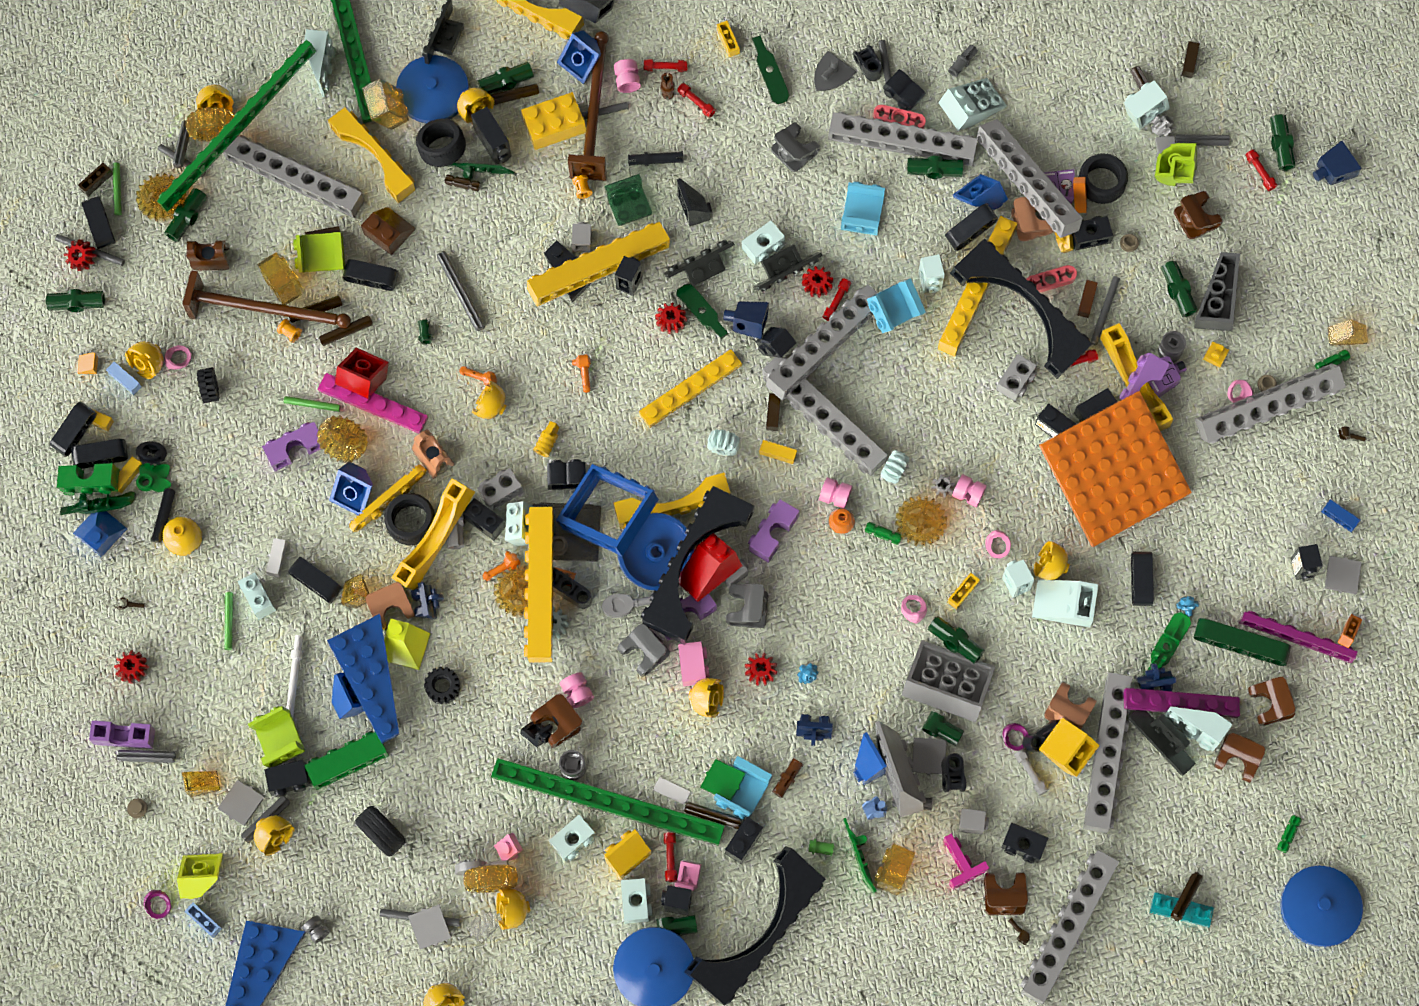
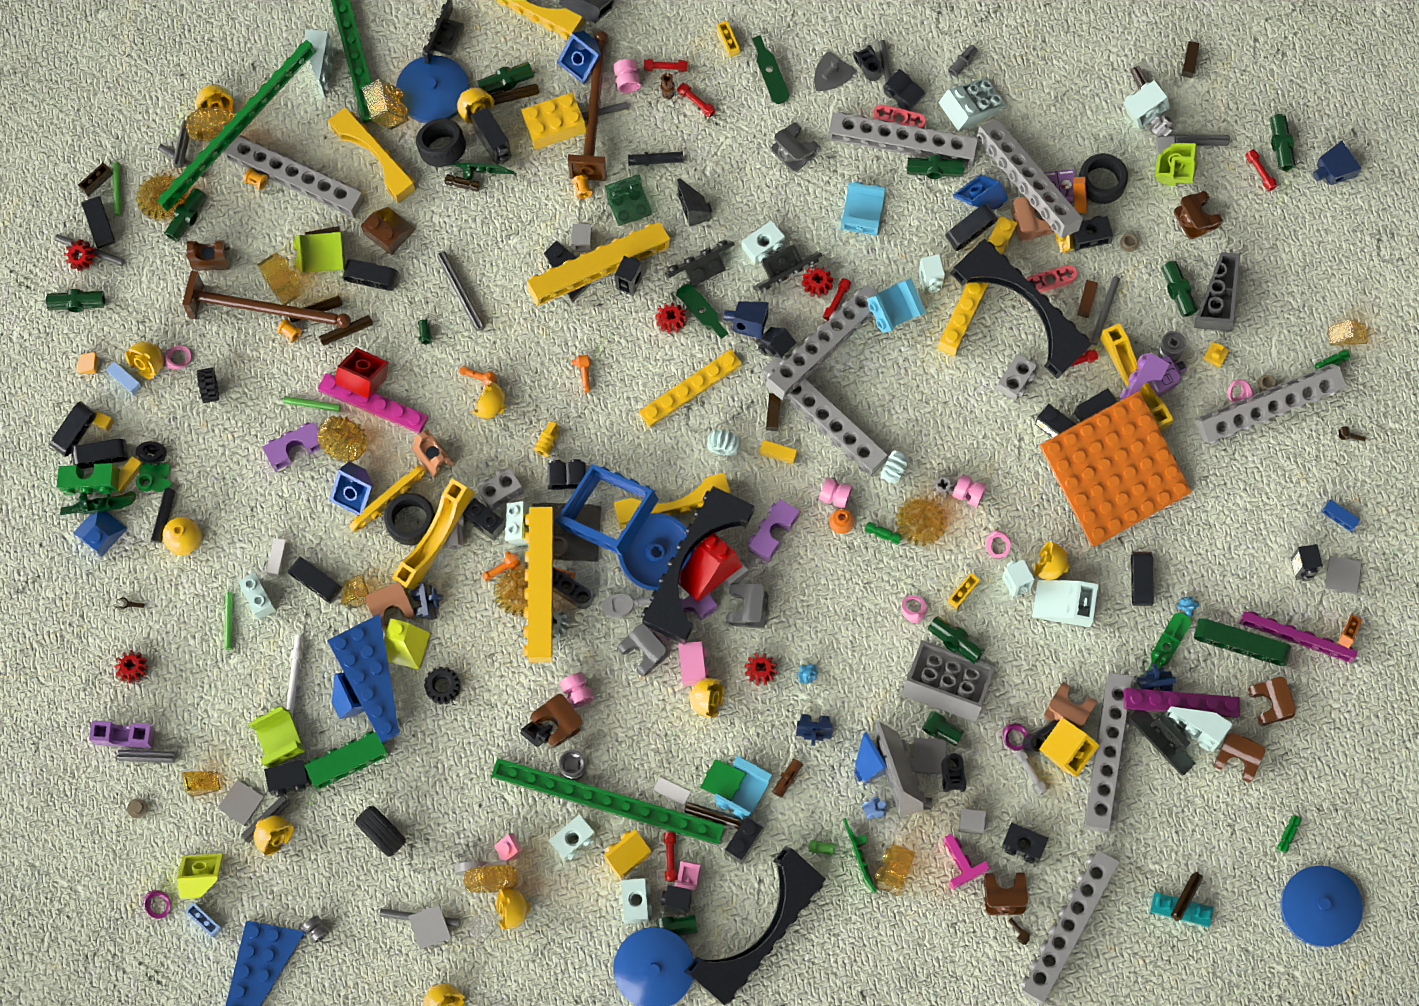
(255, 179): none -> light orange bush

